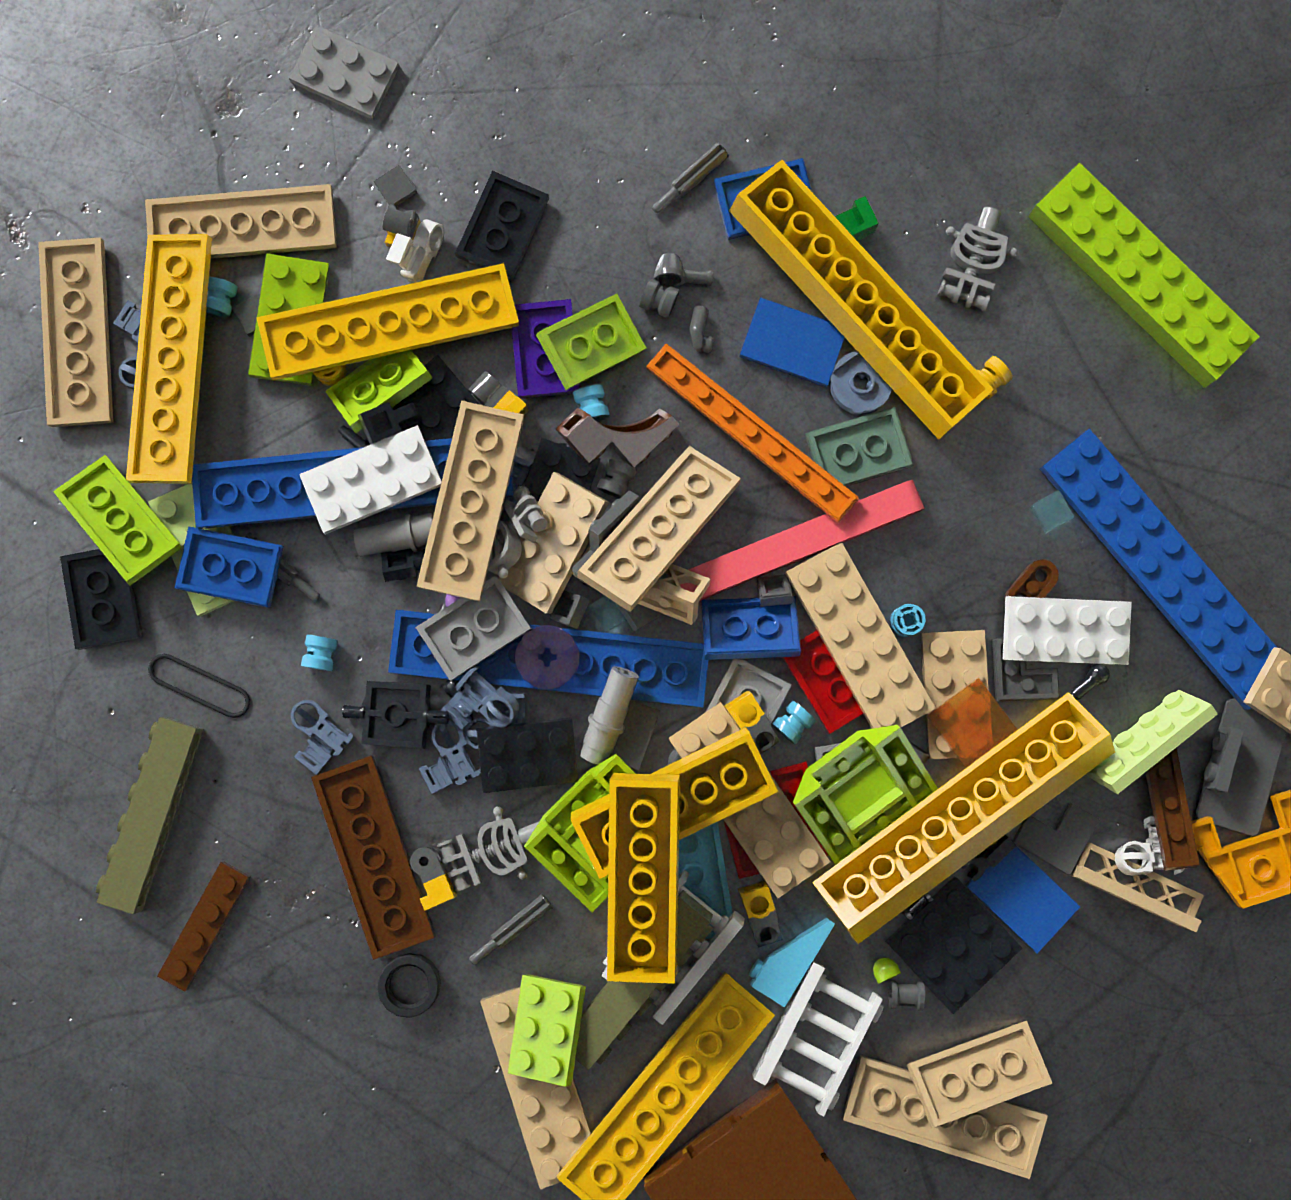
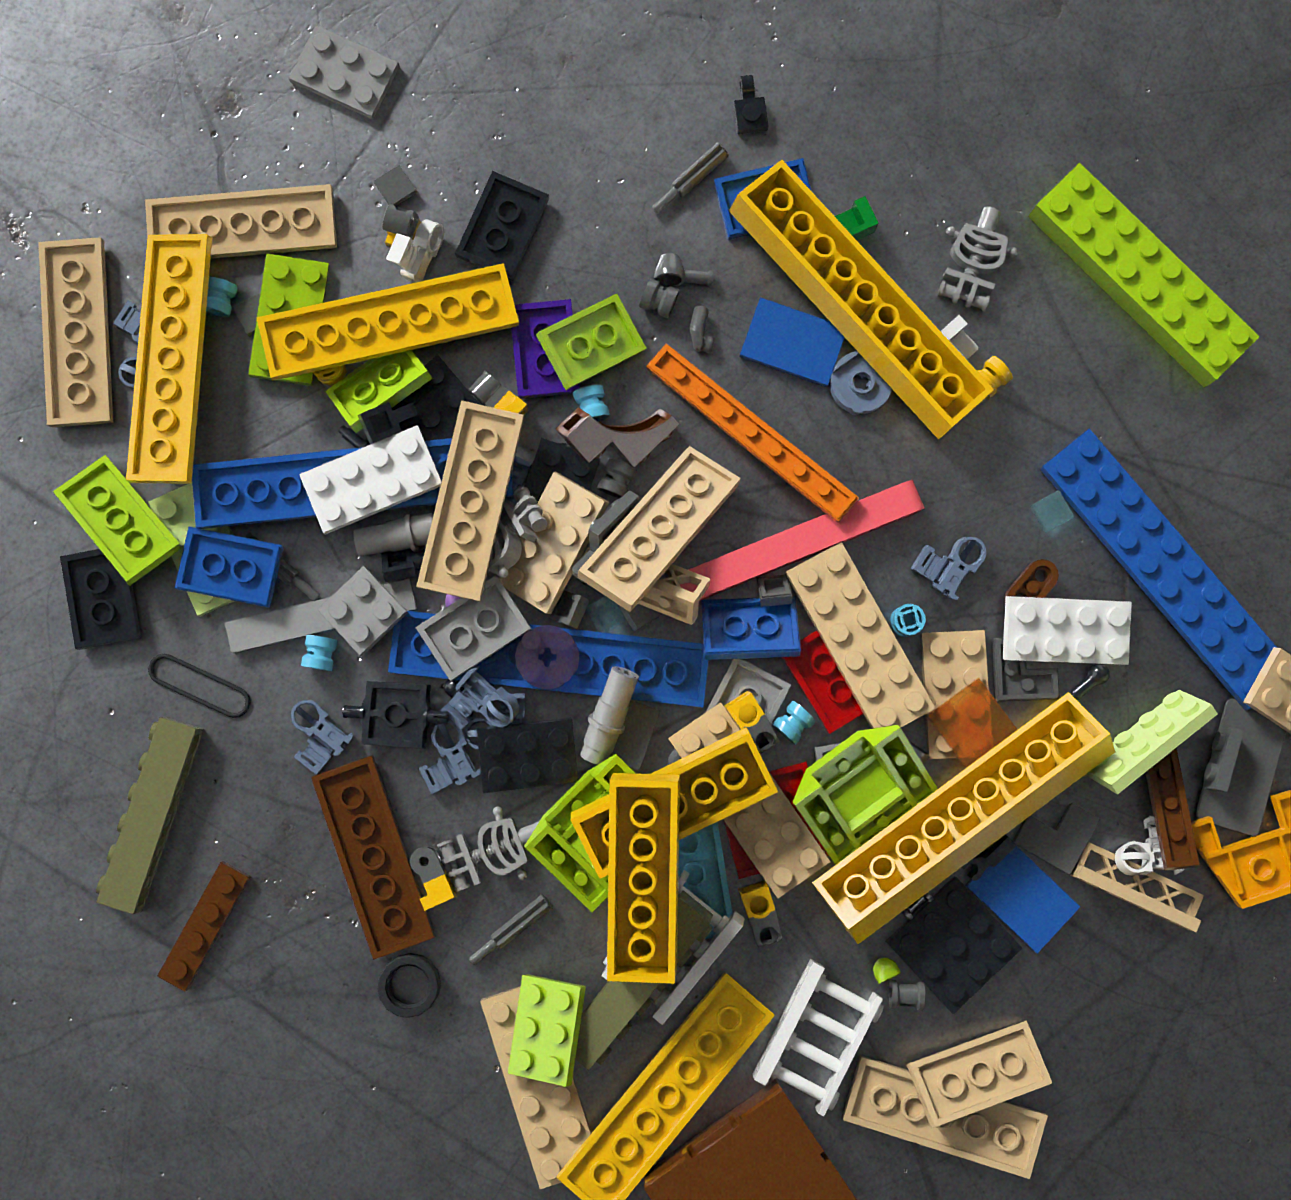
(297, 621): none -> light grey tile
(362, 611): none -> light grey plate
(750, 111): none -> black plate
(785, 966): medium azure slope -> none
(861, 447): sand green tile -> none
(947, 573): none -> sand blue piece
(960, 340): none -> white panel

